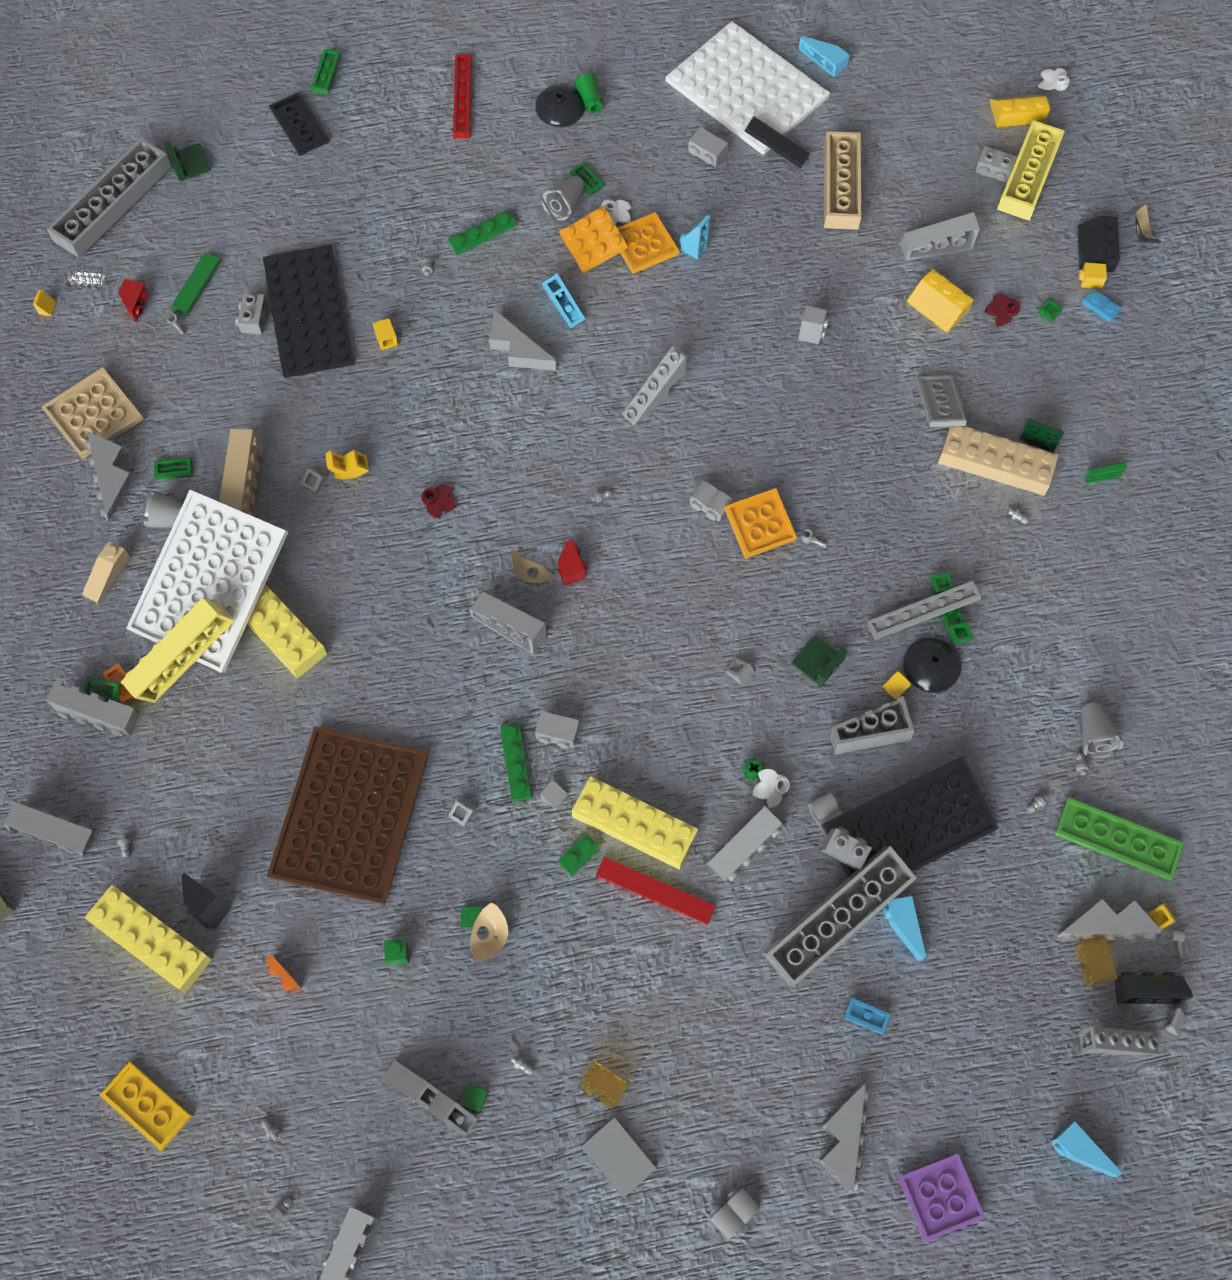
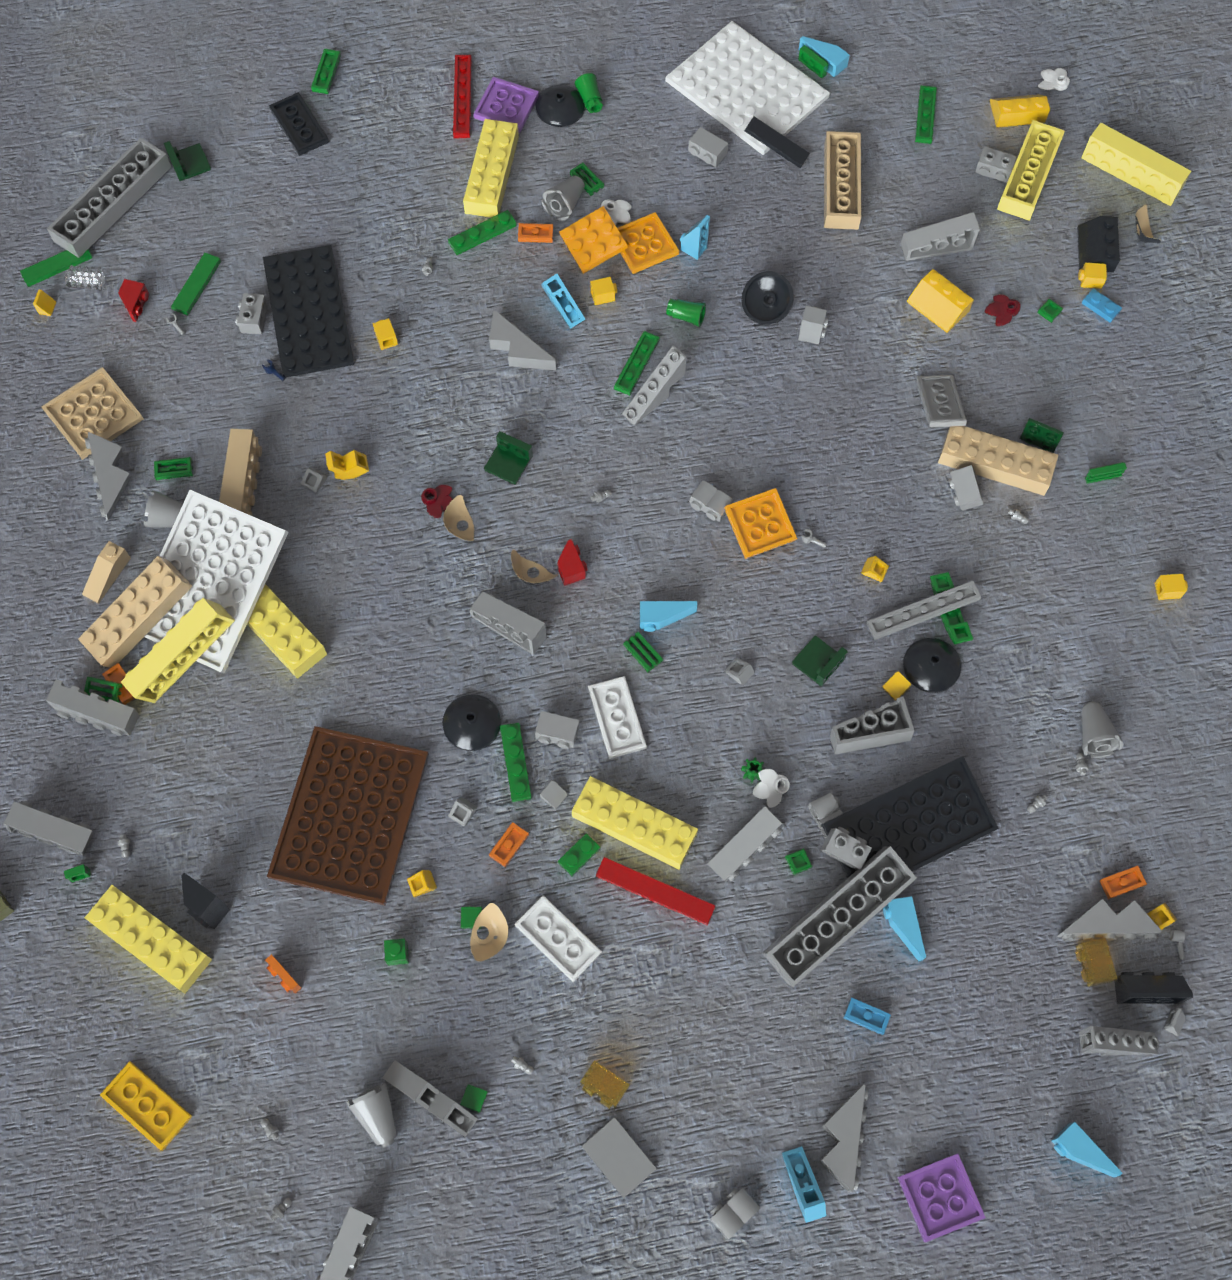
(52, 266): none -> green tile
(77, 873): none -> green tile
(135, 612): none -> tan brick
(271, 370): none -> dark blue hand
(375, 1114): none -> light grey cone
(421, 883): none -> yellow slope
(456, 512): none -> tan piece
(476, 733): none -> black dish
(491, 168): none -> light yellow brick
(506, 102): none -> medium lavender plate
(508, 844): none -> orange plate
(509, 458): none -> dark green bracket
(535, 233): none -> orange plate
(558, 938): none -> white tile
(603, 290): none -> yellow brick
(617, 717): none -> white tile
(627, 644): none -> green tile
(636, 363): none -> green tile
(659, 614): none -> medium azure slope
(687, 311): none -> green plant
(759, 290): none -> black dish
(798, 861): none -> green tile
(804, 1184): none -> medium azure slope
(813, 61): none -> green plate
(875, 568): none -> yellow slope
(925, 114): none -> green tile
(966, 488): none -> light grey brick
(1119, 839): bright green plate -> none
(1123, 882): none -> orange plate
(1135, 164): none -> light yellow brick
(1171, 586): none -> yellow brick

